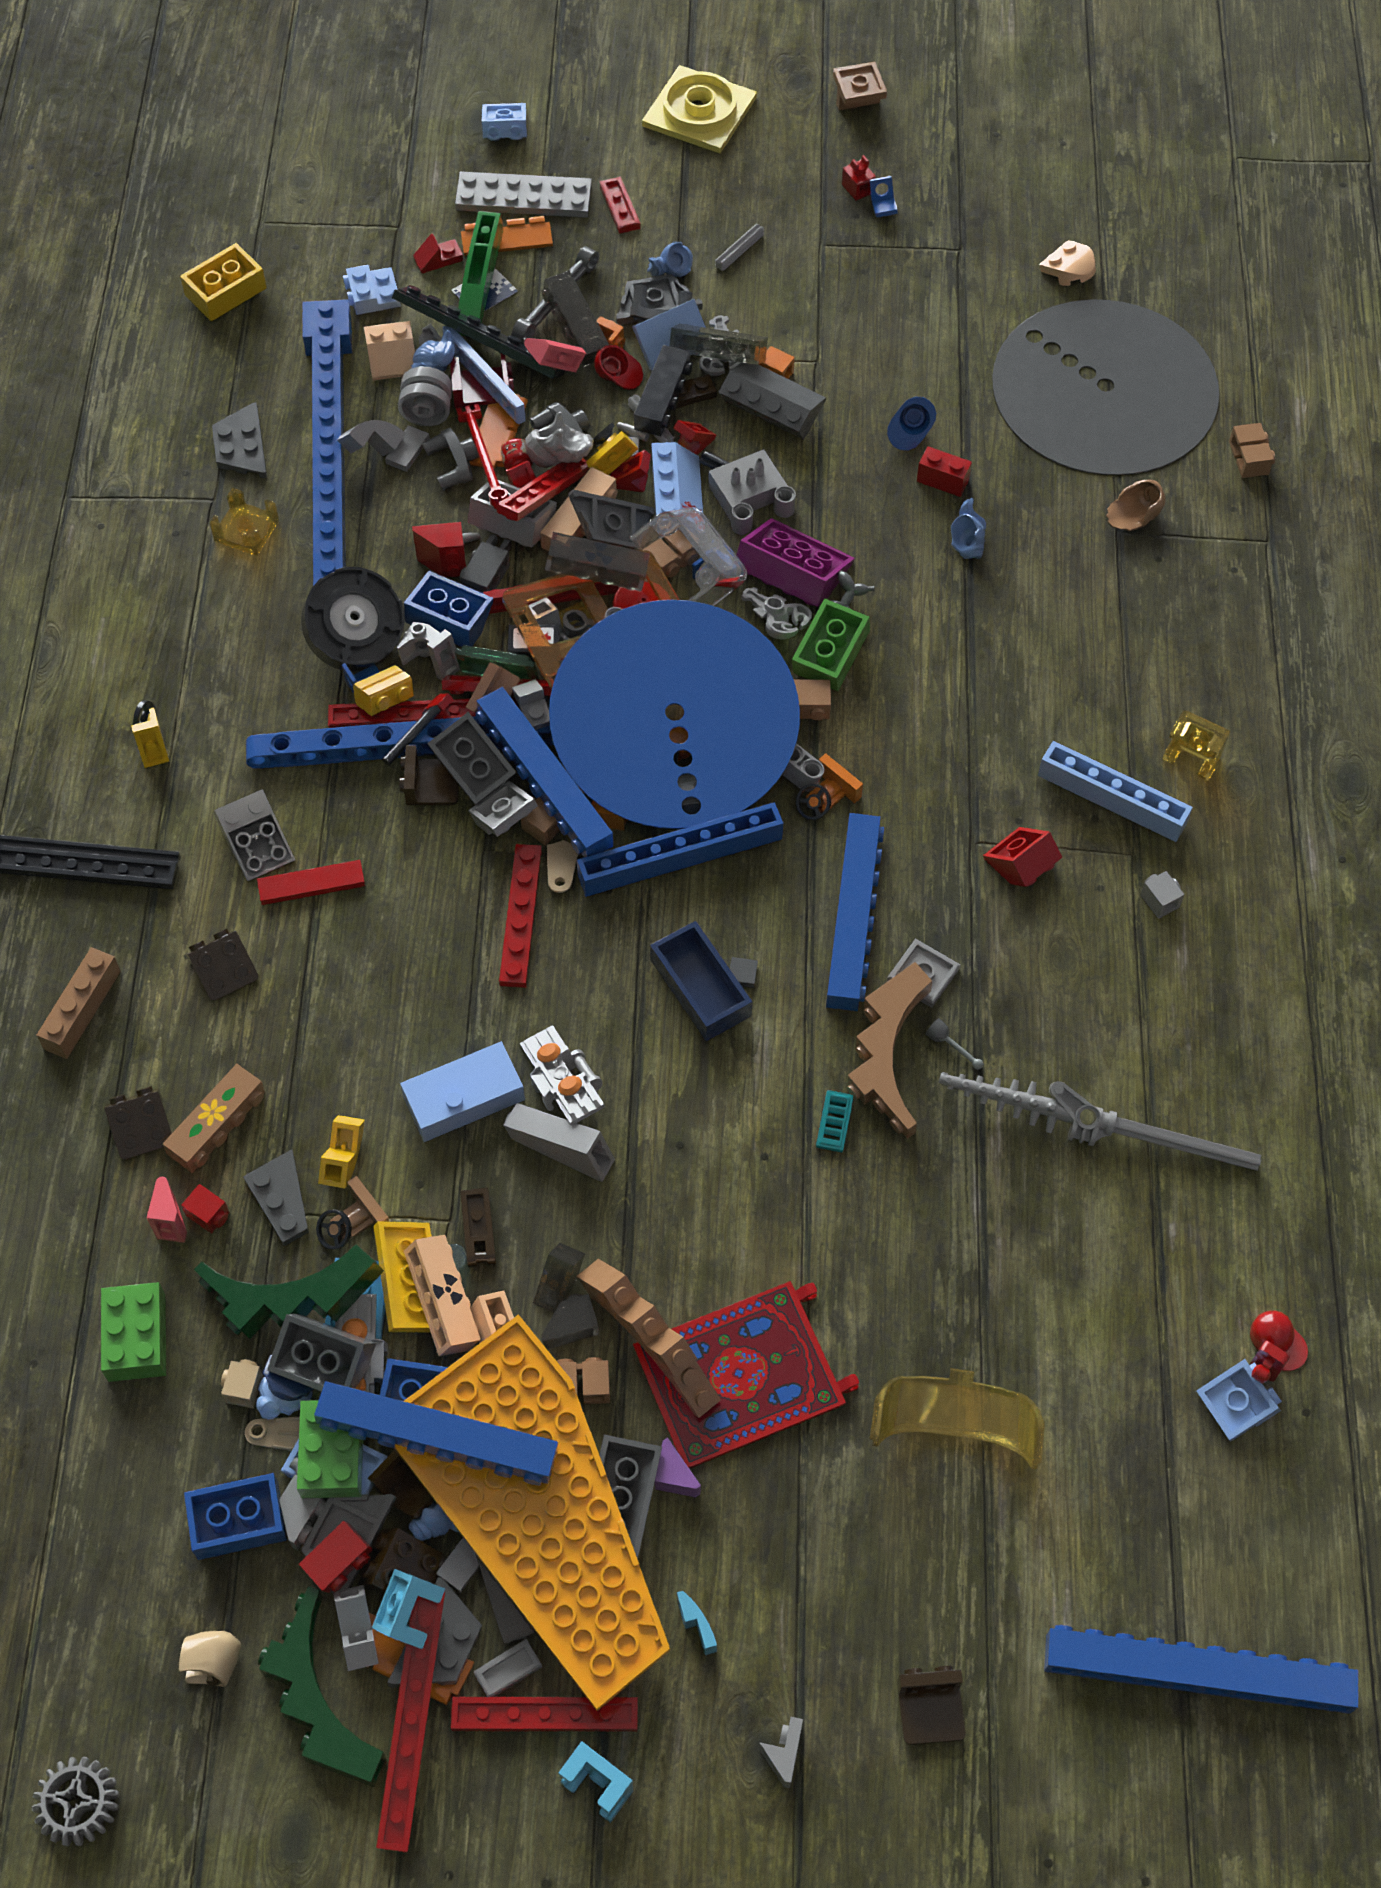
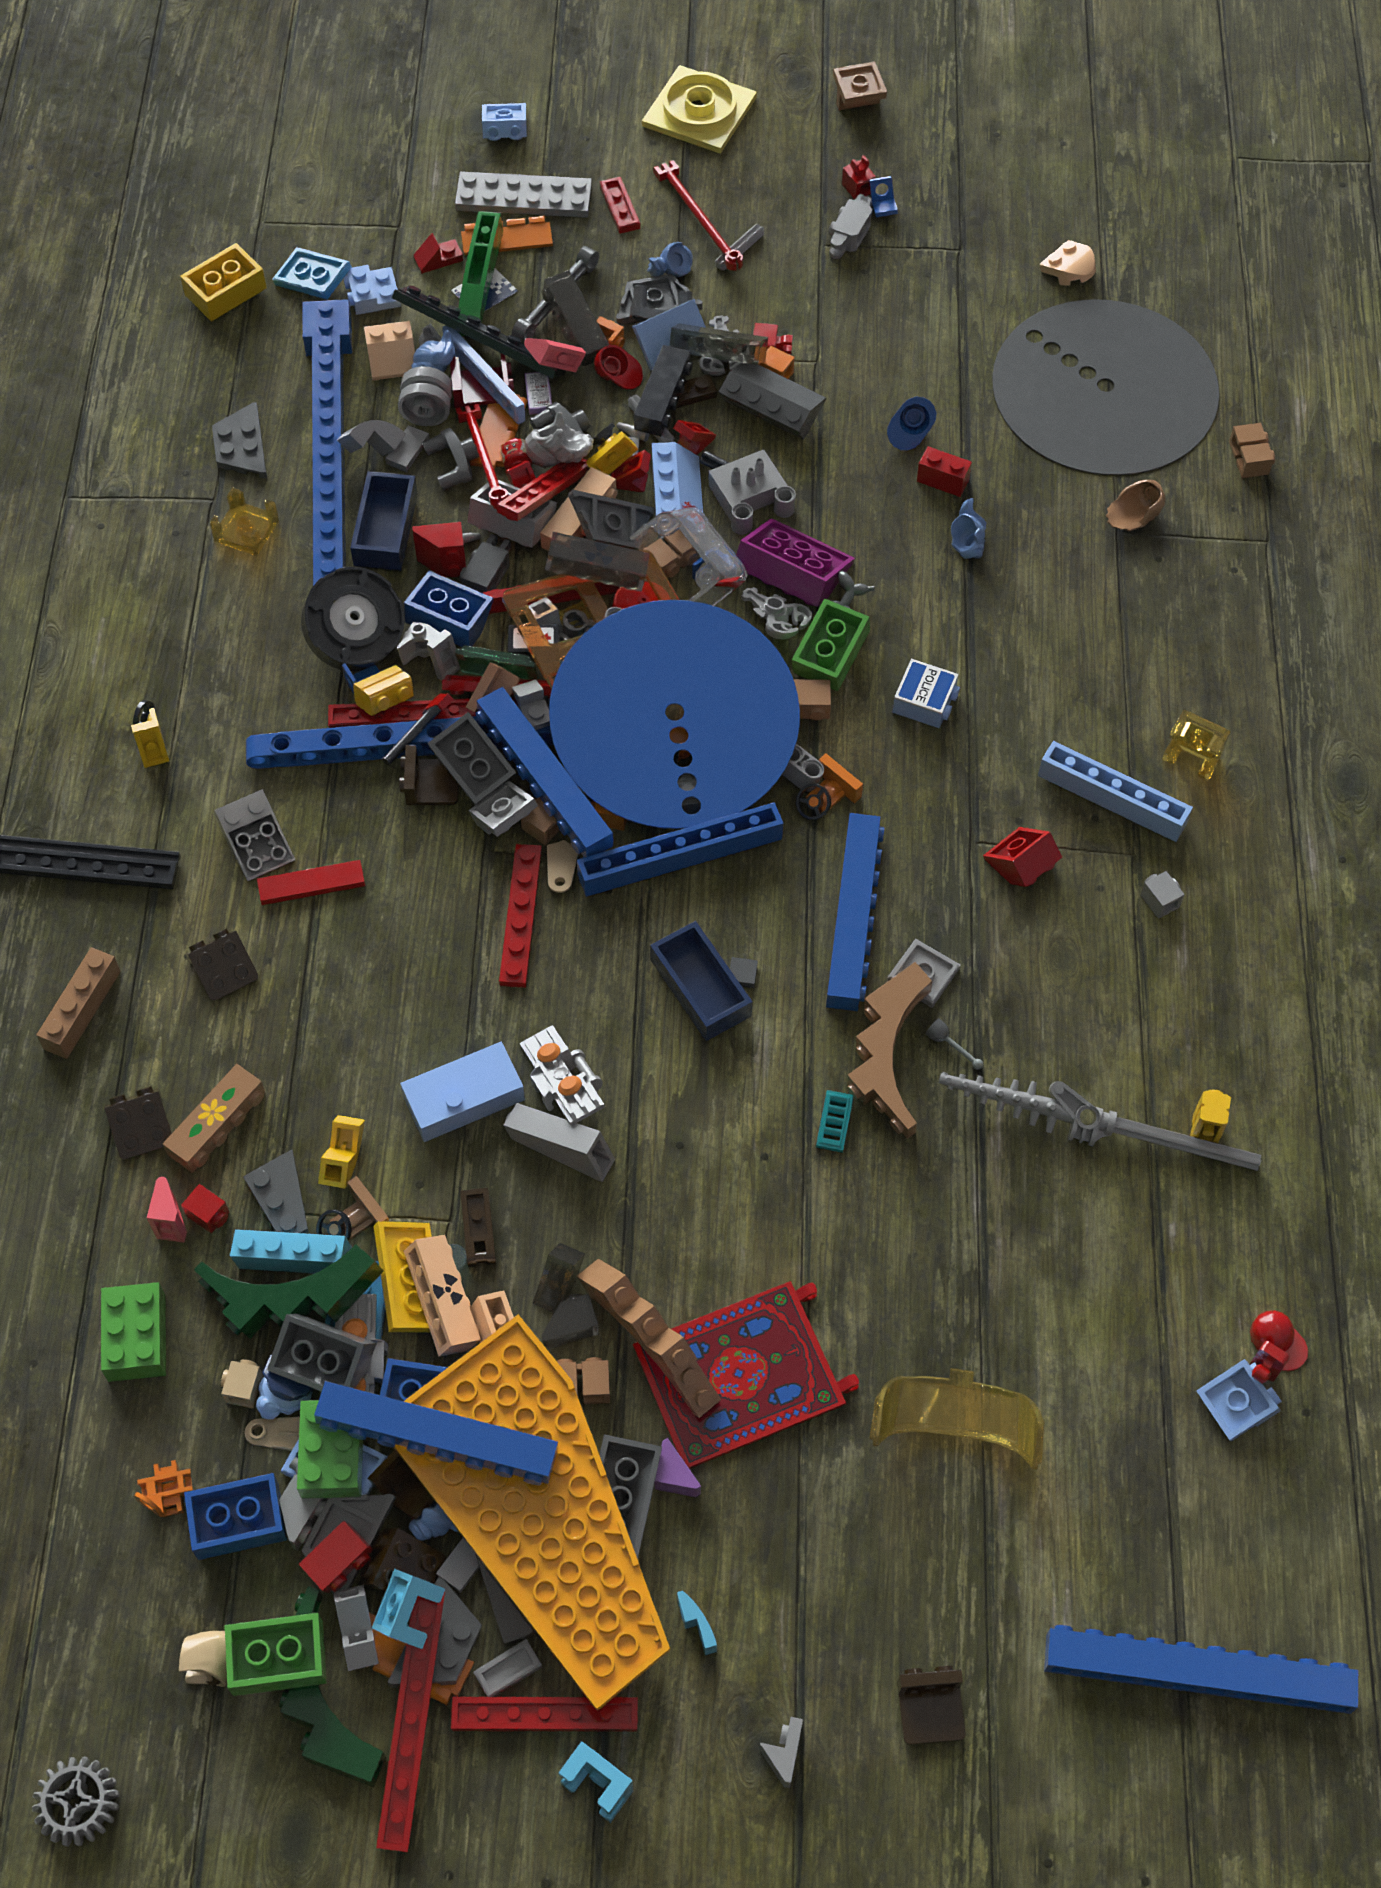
(168, 1494): none -> orange piece
(275, 1654): none -> bright green brick
(286, 1251): none -> medium azure brick
(312, 273): none -> dark azure tile
(384, 521): none -> dark blue piece
(537, 392): none -> tile
(670, 174): none -> red hinge
(782, 343): none -> red brick
(850, 226): none -> light grey hinge
(926, 693): none -> piece
(1211, 1116): none -> yellow brick

